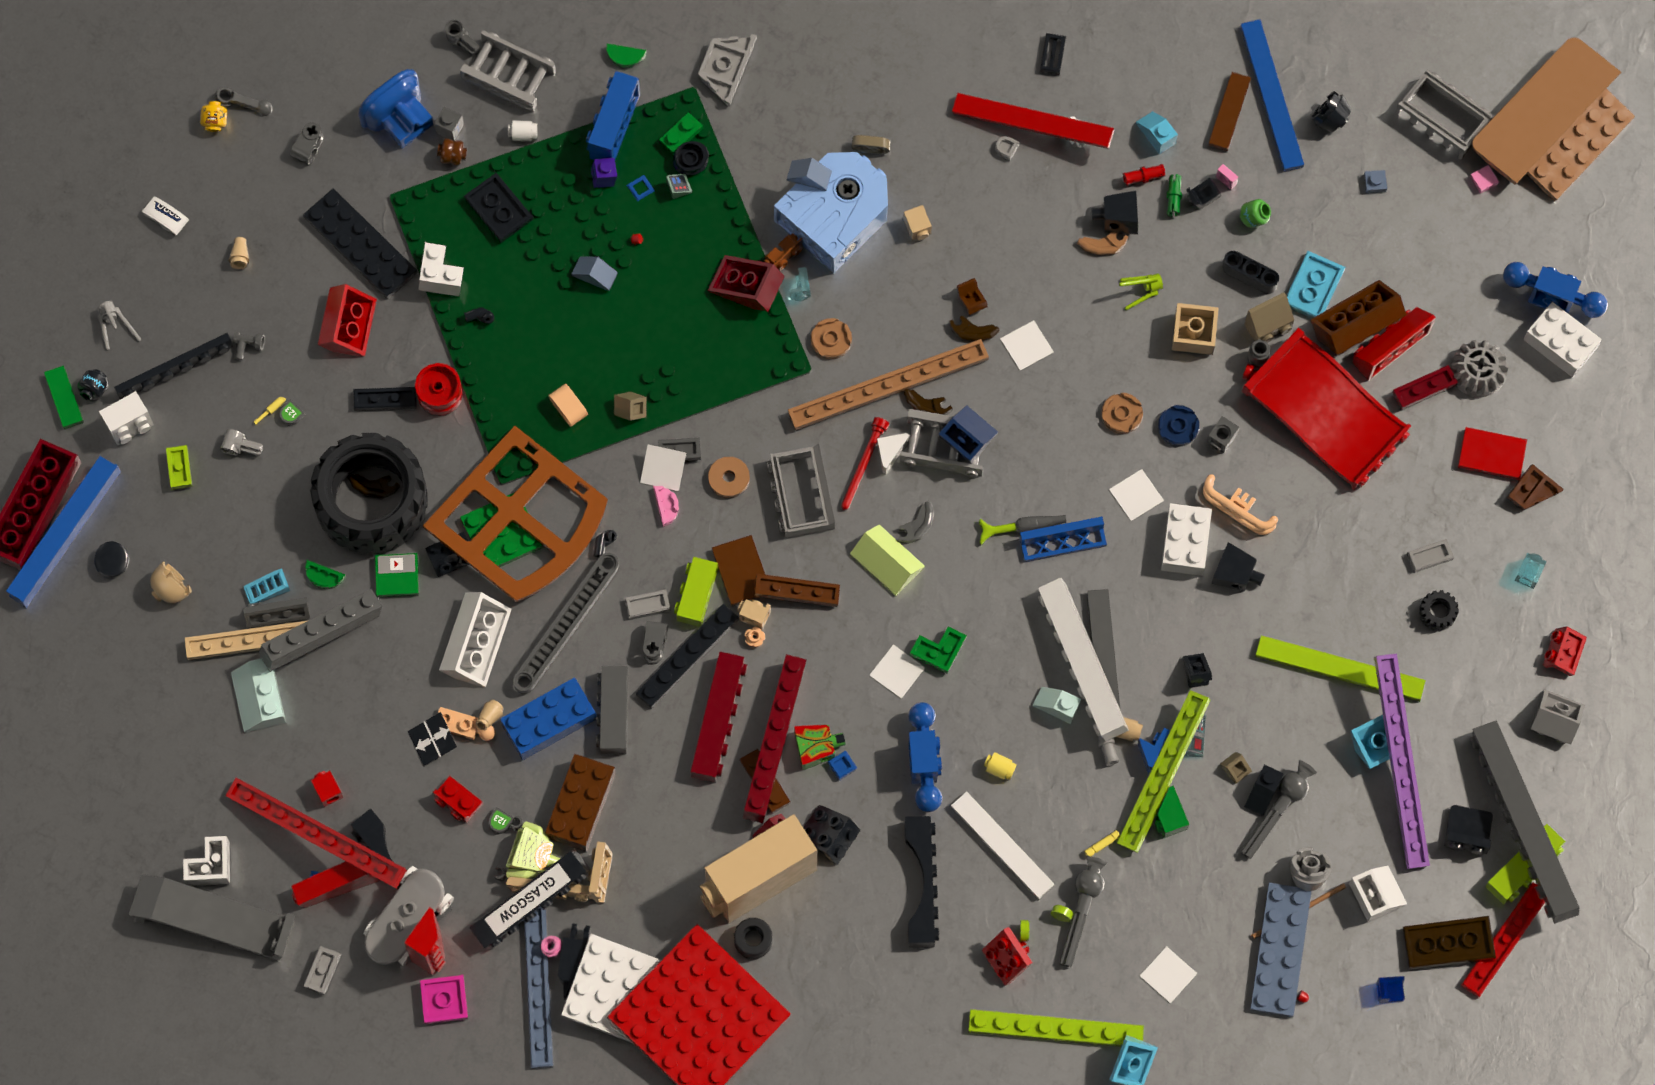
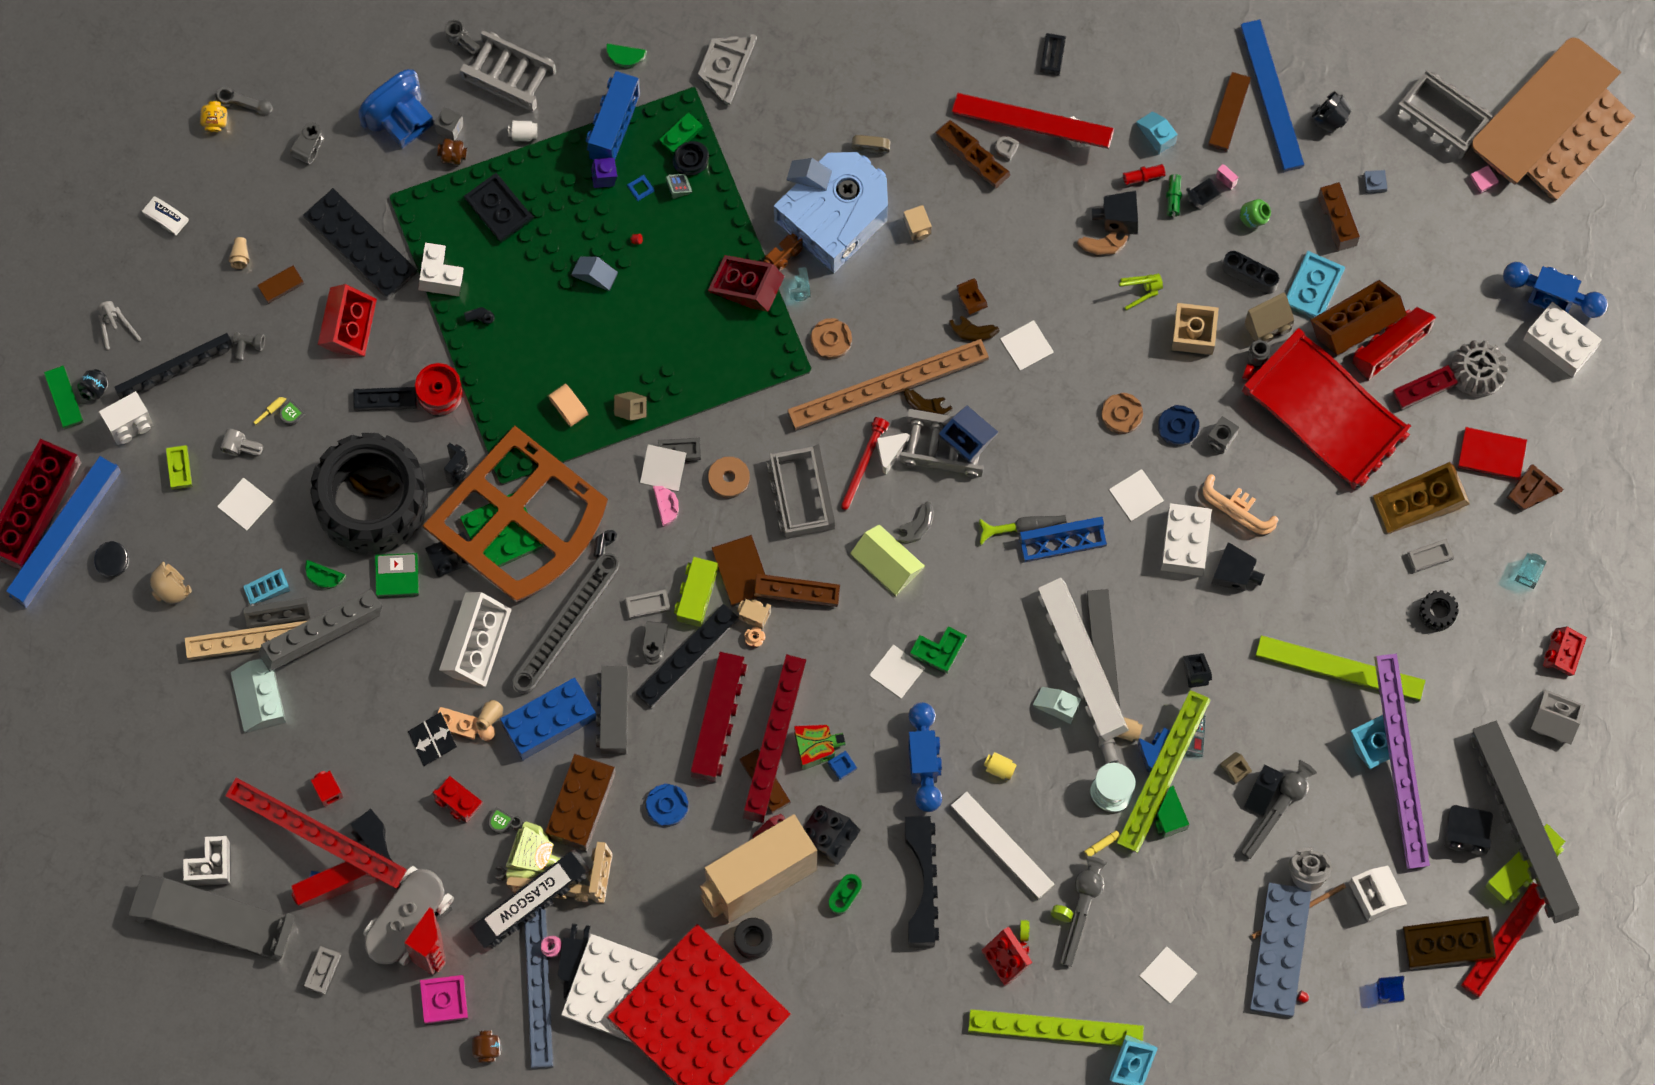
(245, 504): none -> white sticker
(280, 284): none -> reddish brown tile
(457, 466): none -> black bracket
(486, 1046): none -> reddish brown head
(667, 805): none -> blue tile
(844, 894): none -> green plate
(972, 154): none -> reddish brown slope
(1113, 787): none -> light aqua hat
(1342, 222): none -> reddish brown arch
(1421, 498): none -> pearl gold slope

